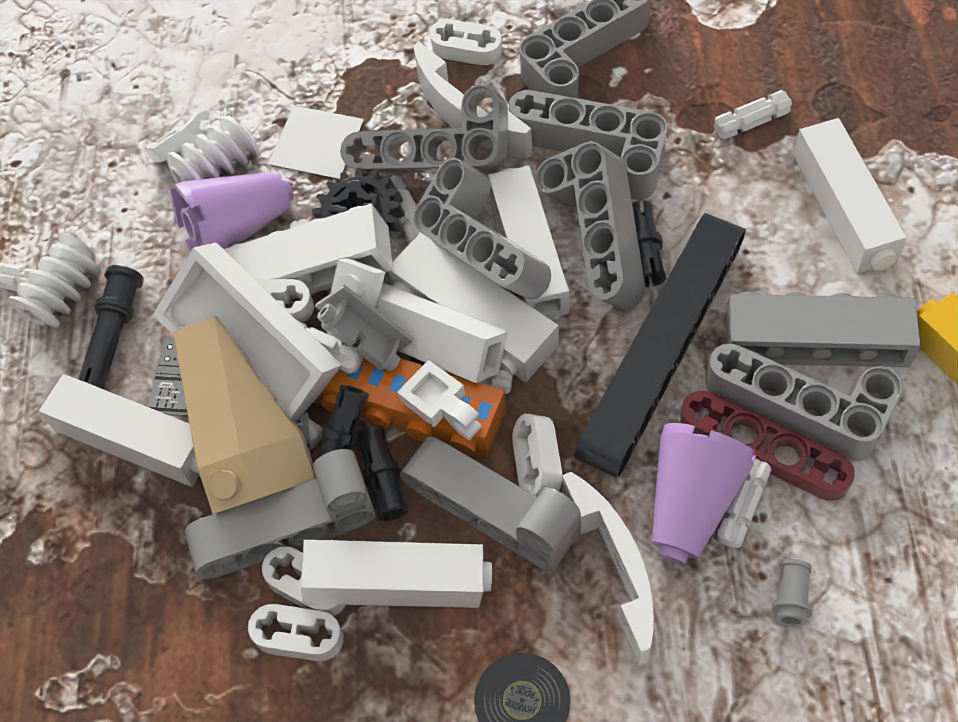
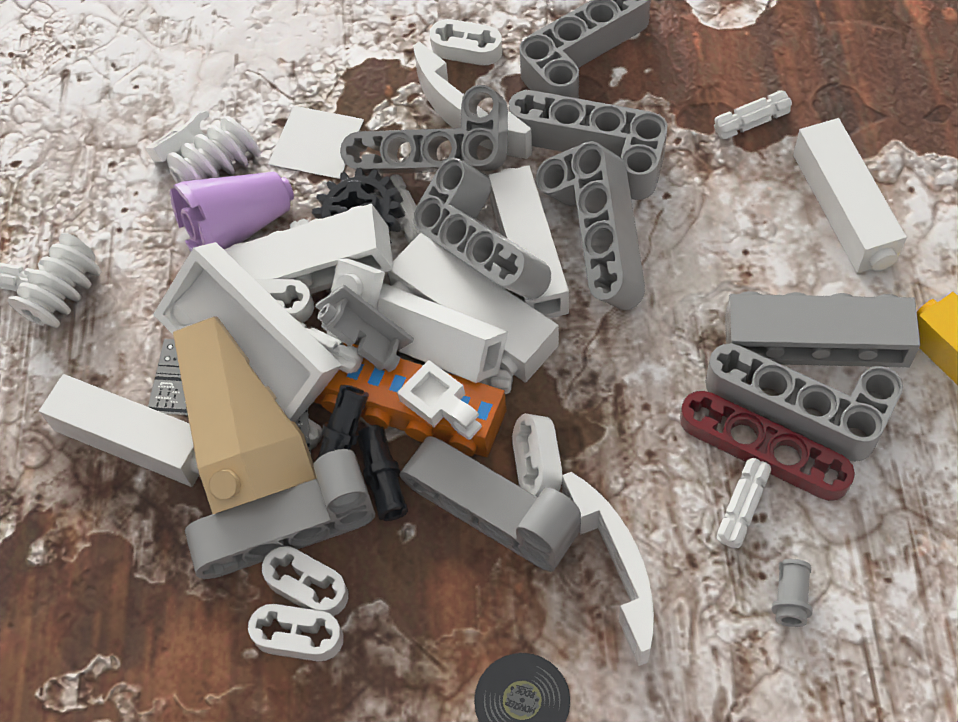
(113, 312): black pin -> none
(394, 573): white brick -> none
(649, 243): black pin -> none
(659, 346): black beam -> none
(694, 488): lavender cone -> none

